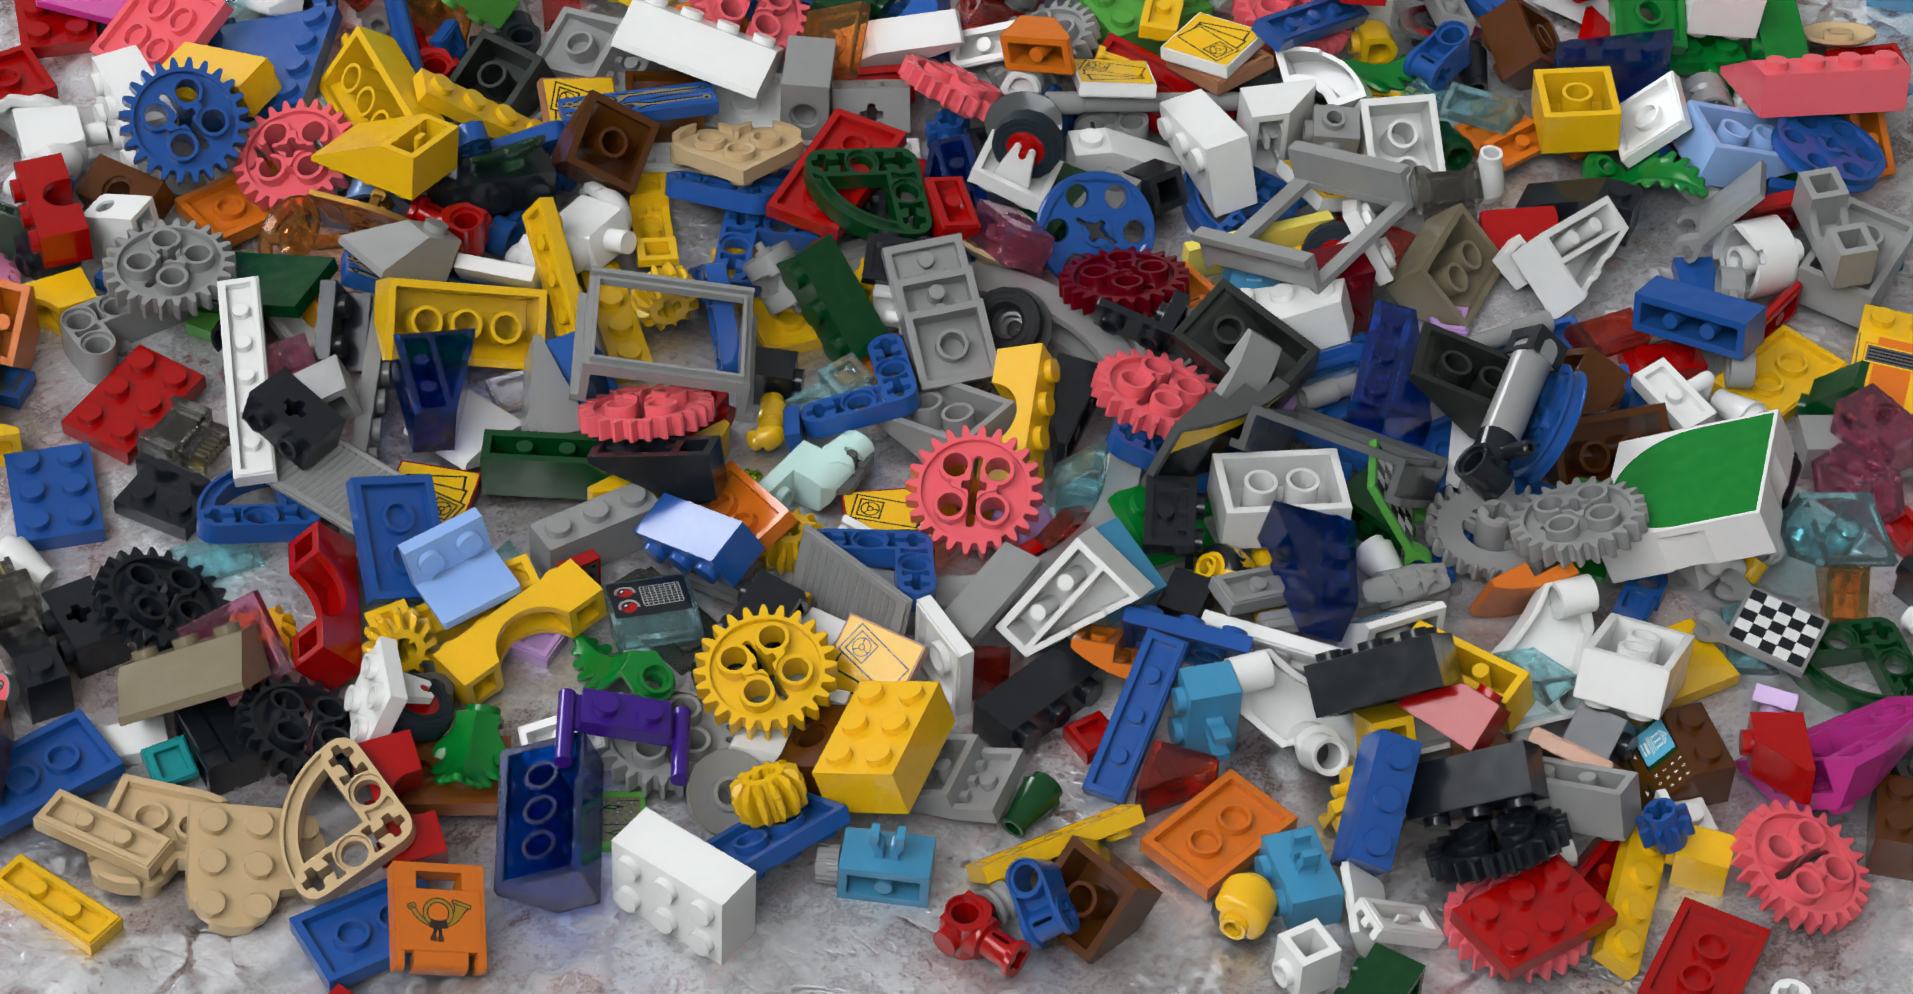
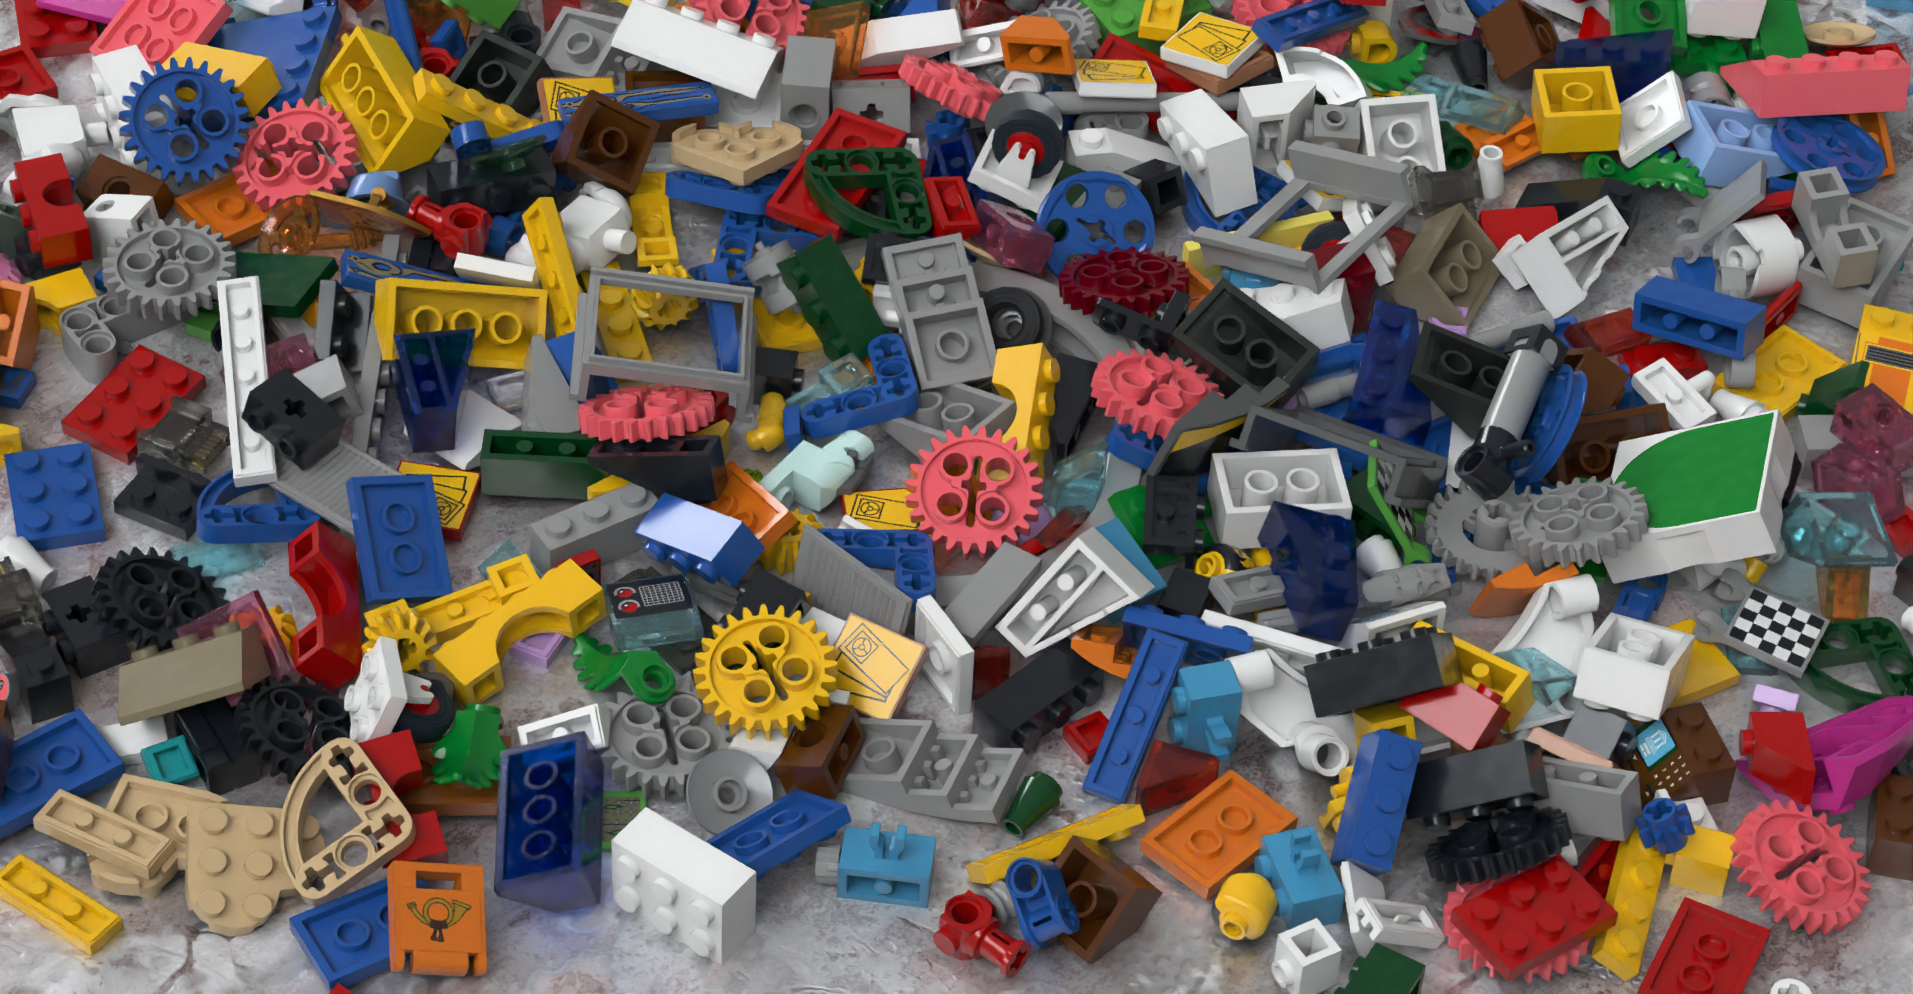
(395, 153): yellow slope -> none
(405, 249): light grey slope -> none
(458, 569): light blue bracket -> none
(624, 719): dark purple plate -> none
(768, 793): yellow gear -> none
(884, 746): yellow brick -> none
(1101, 54): yellow piece -> none
(1250, 363): light grey slope -> none
(1442, 55): blue piece -> none

